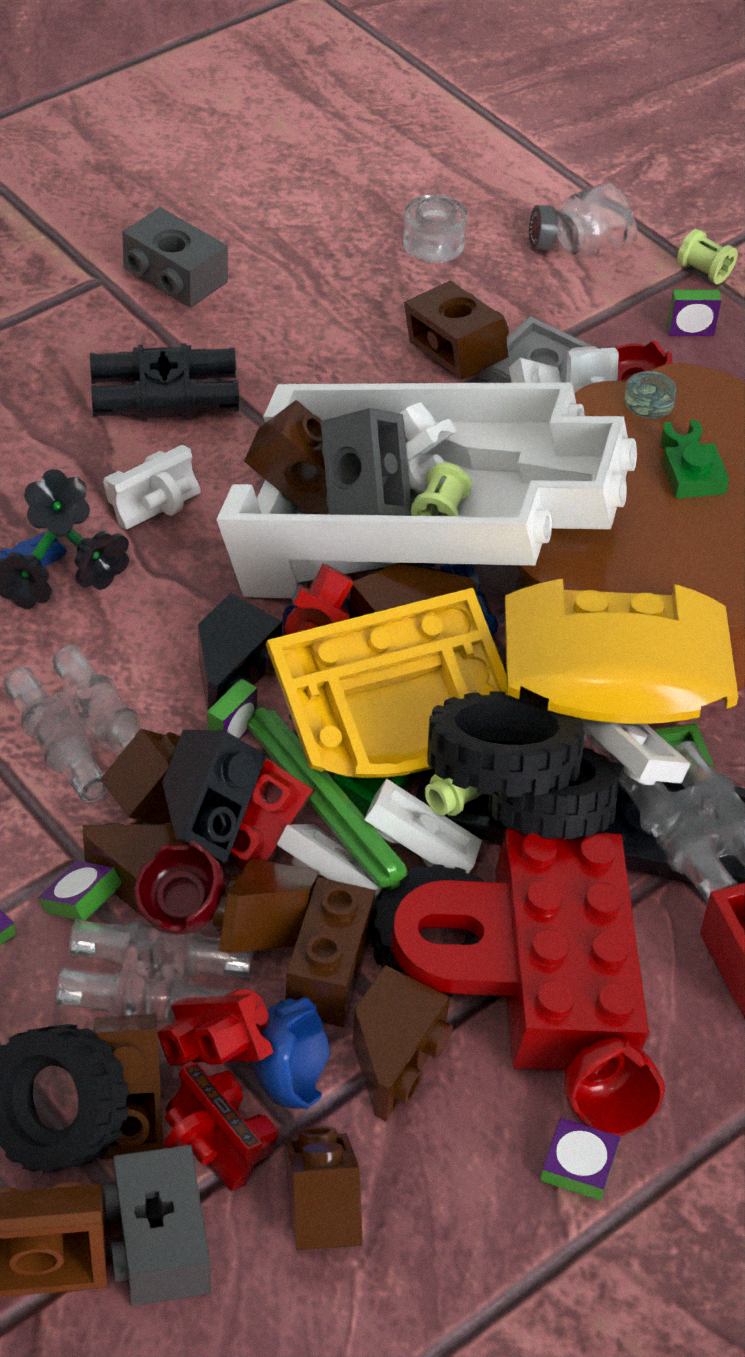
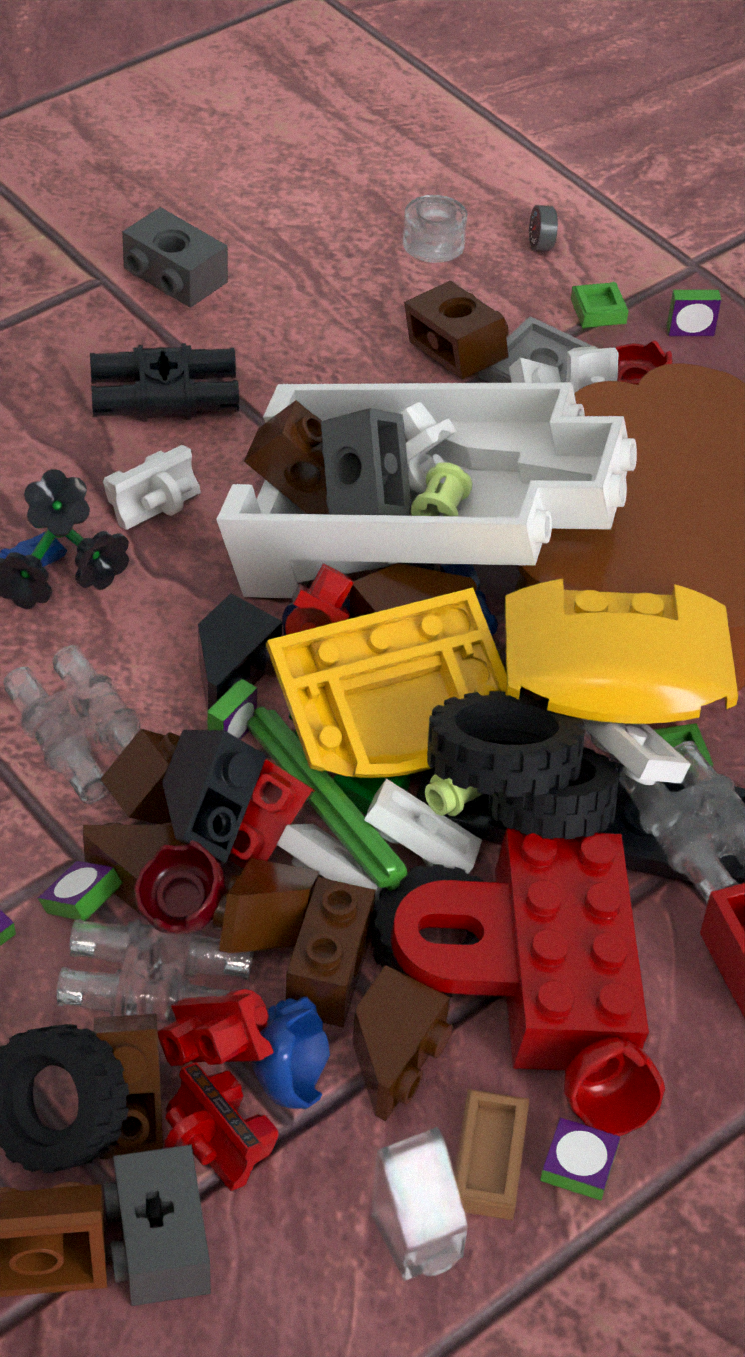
(323, 1189): reddish brown slope -> none
(419, 1205): none -> clear slope
(491, 1153): none -> medium nougat tile
(588, 218): clear helmet -> none
(599, 304): none -> bright green tile
(650, 394): clear light blue tile -> none
(691, 466): green plate -> none
(707, 256): yellowish green bush -> none

